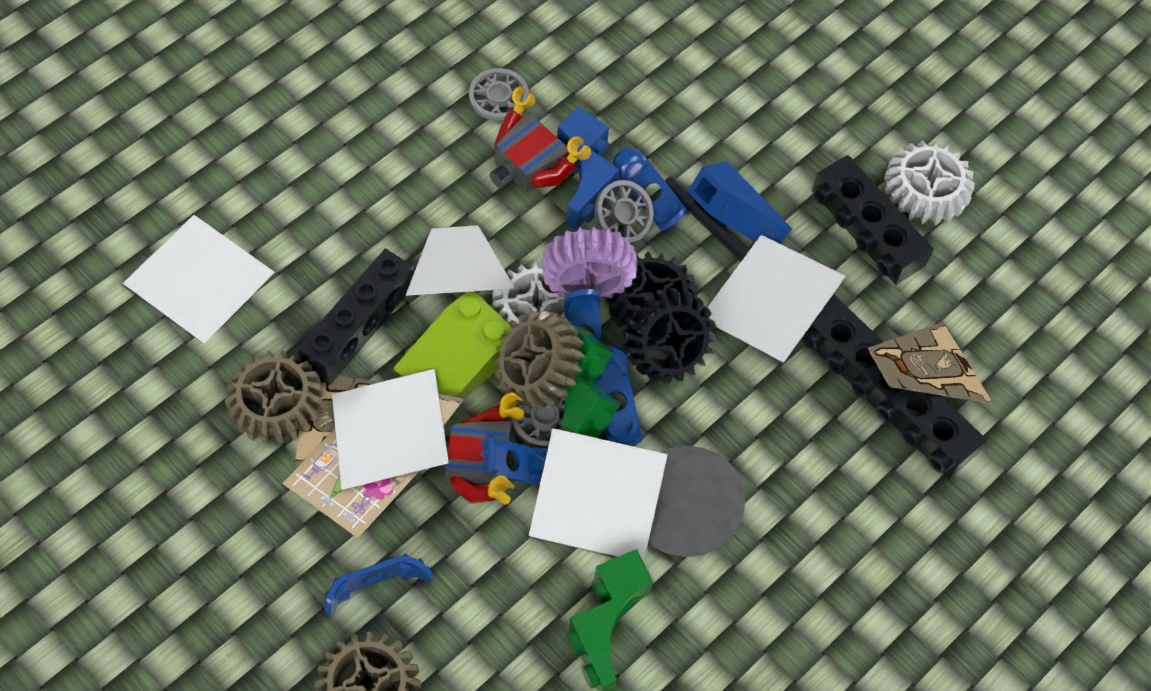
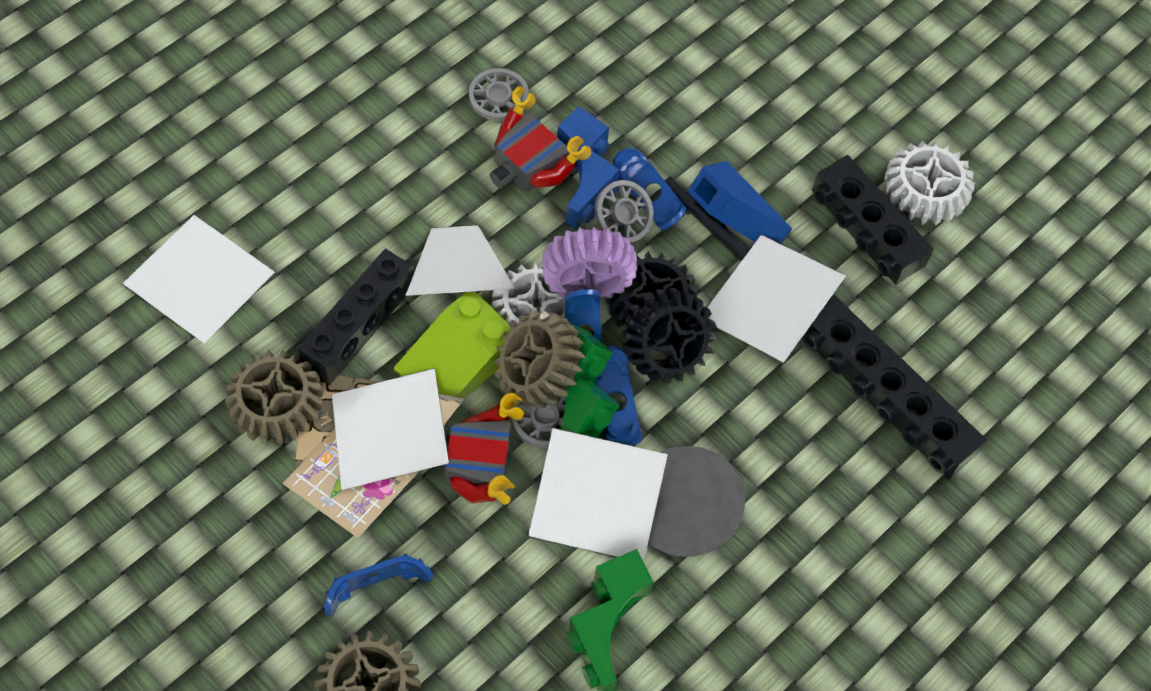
(529, 460): blue piece -> none
(928, 364): sticker -> none

